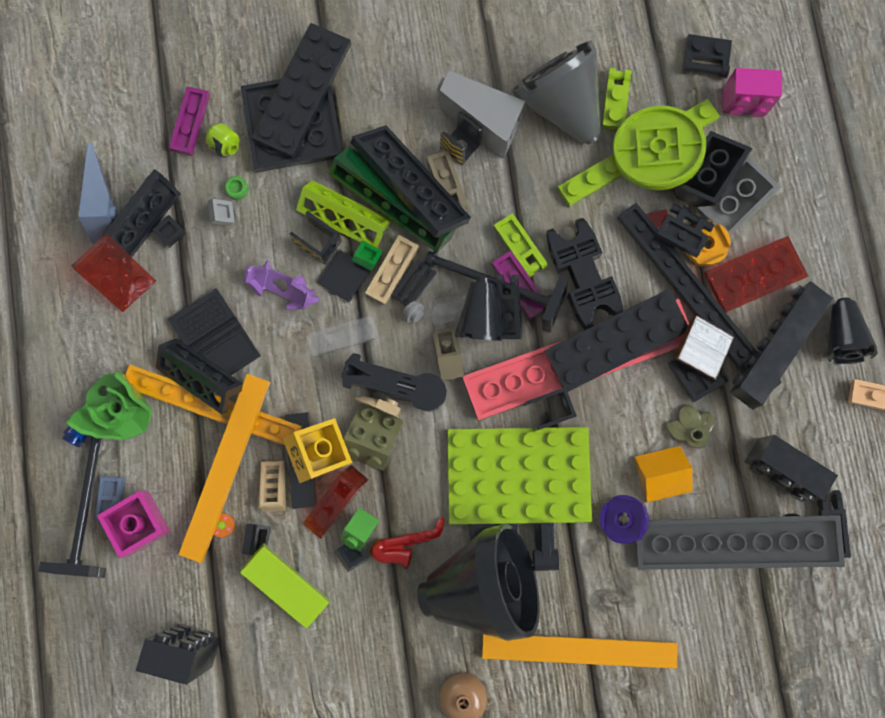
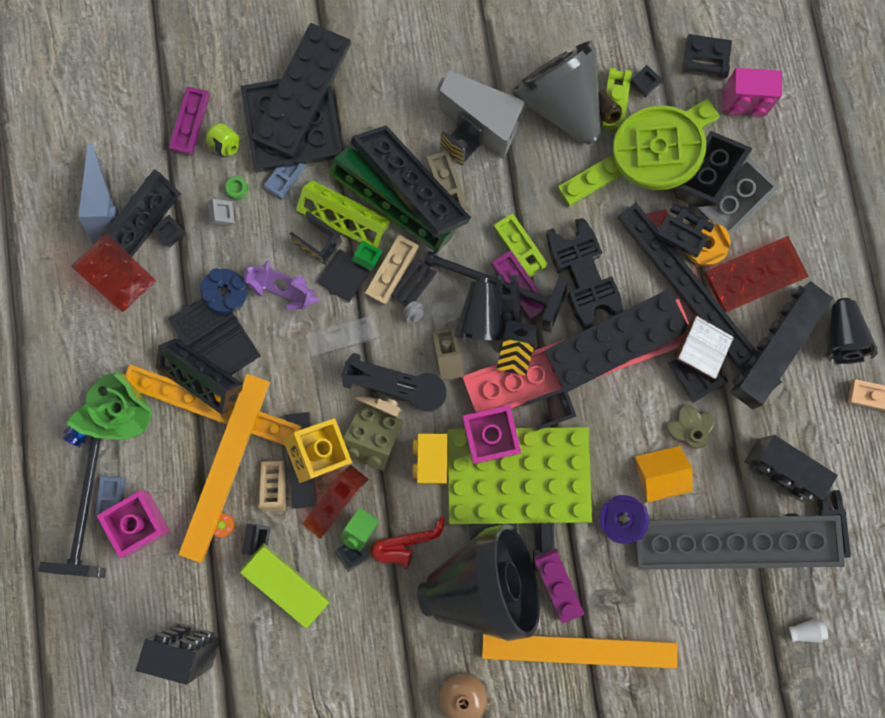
(223, 278): none -> dark blue plate
(283, 180): none -> sand blue tile
(431, 459): none -> yellow brick
(491, 435): none -> dark pink brick
(516, 347): none -> piece
(559, 586): none -> magenta plate
(609, 109): none -> dark brown cone
(646, 81): none -> black plate
(809, 631): none -> white cone

